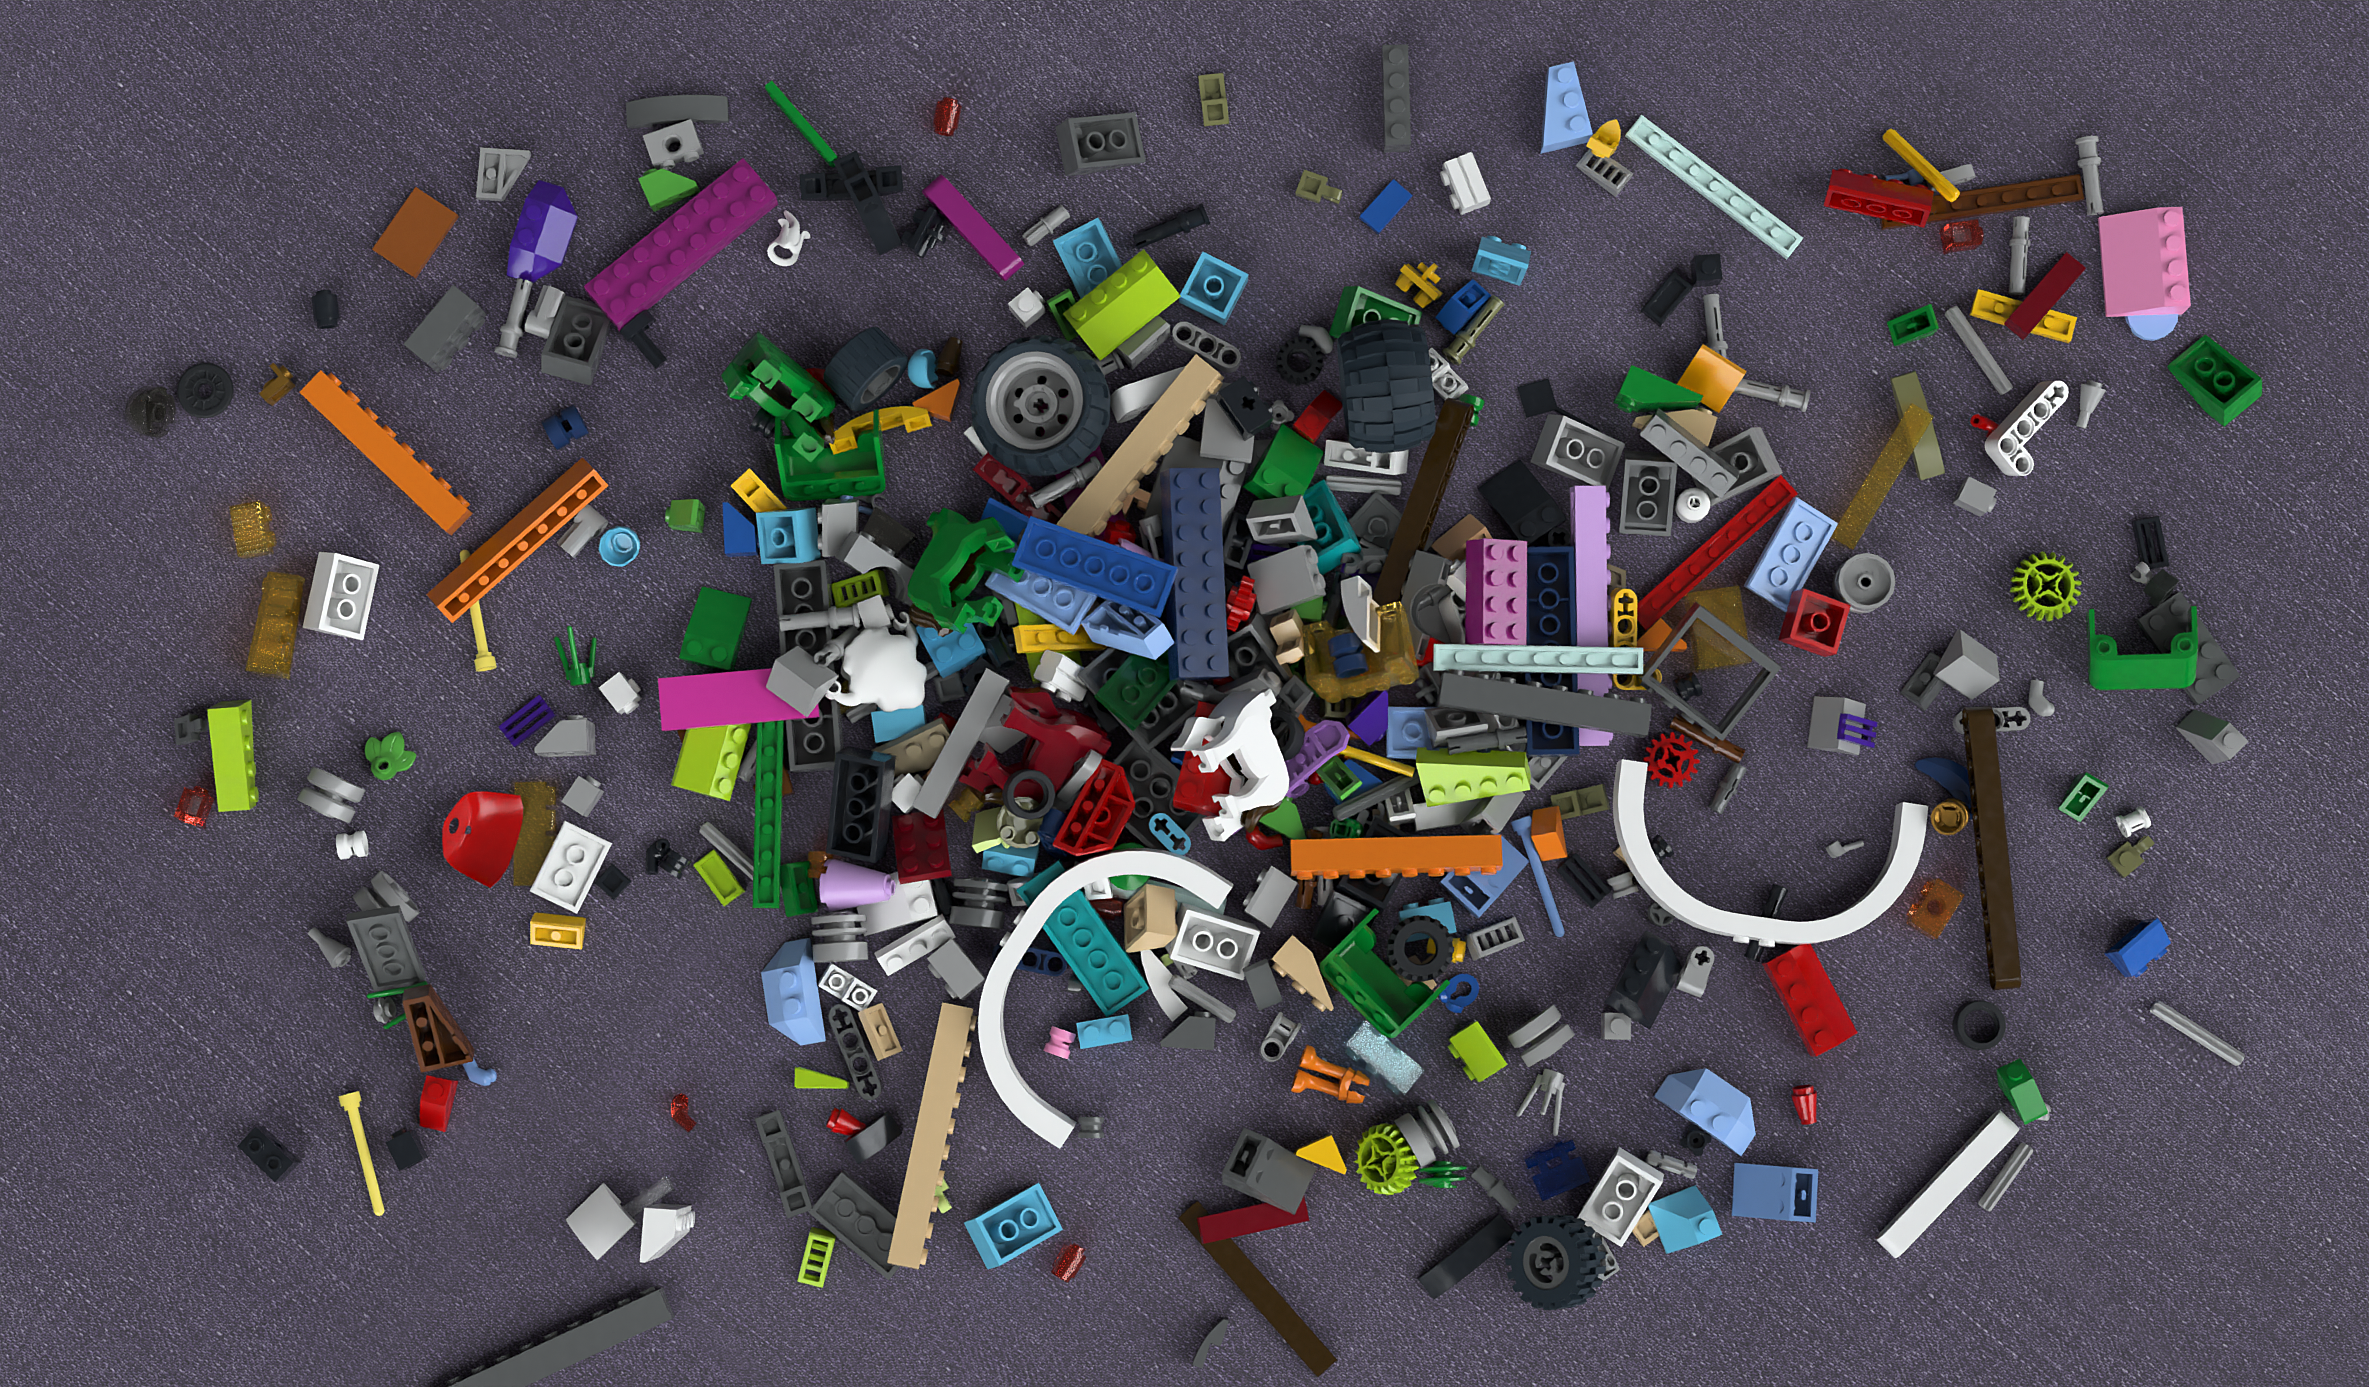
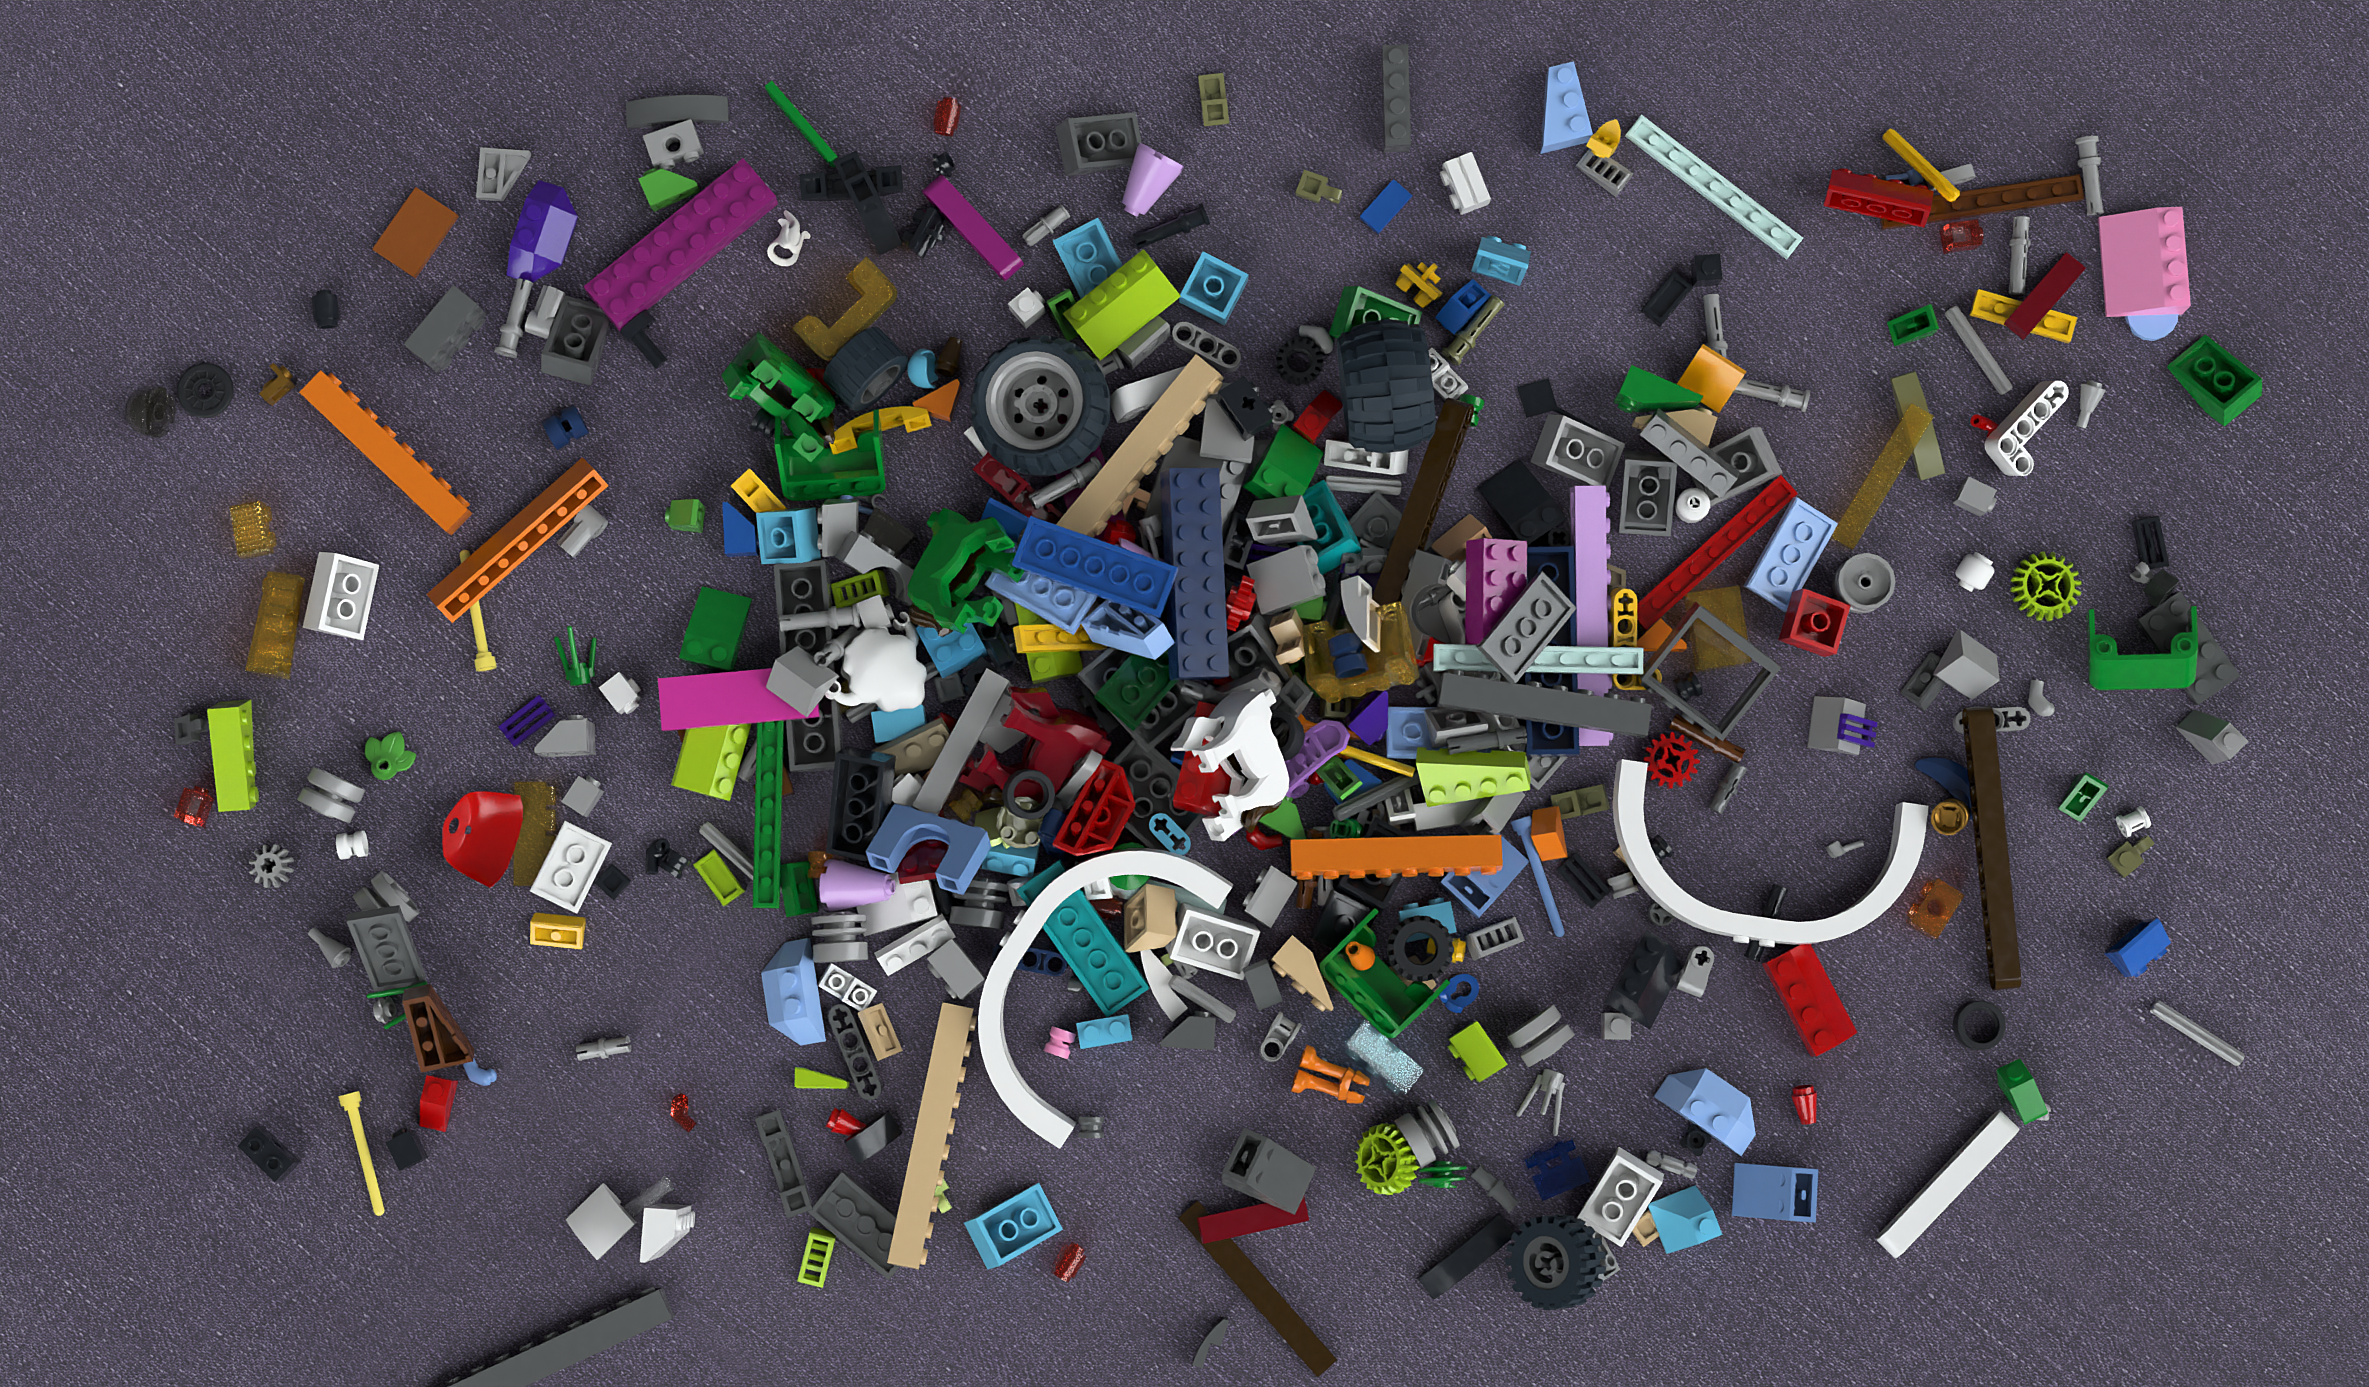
(278, 872): none -> light grey gear
(603, 1048): none -> light grey pin
(619, 546): medium azure hair -> none
(877, 296): none -> clear yellow windscreen
(908, 826): none -> medium blue arch
(943, 164): none -> black plate
(1060, 675): white brick -> none
(1148, 179): none -> lavender cone
(1323, 1152): yellow slope -> none
(1360, 956): none -> orange cone
(1526, 627): none -> plate
(1974, 571): none -> white head
(2005, 1176): light grey axle -> none

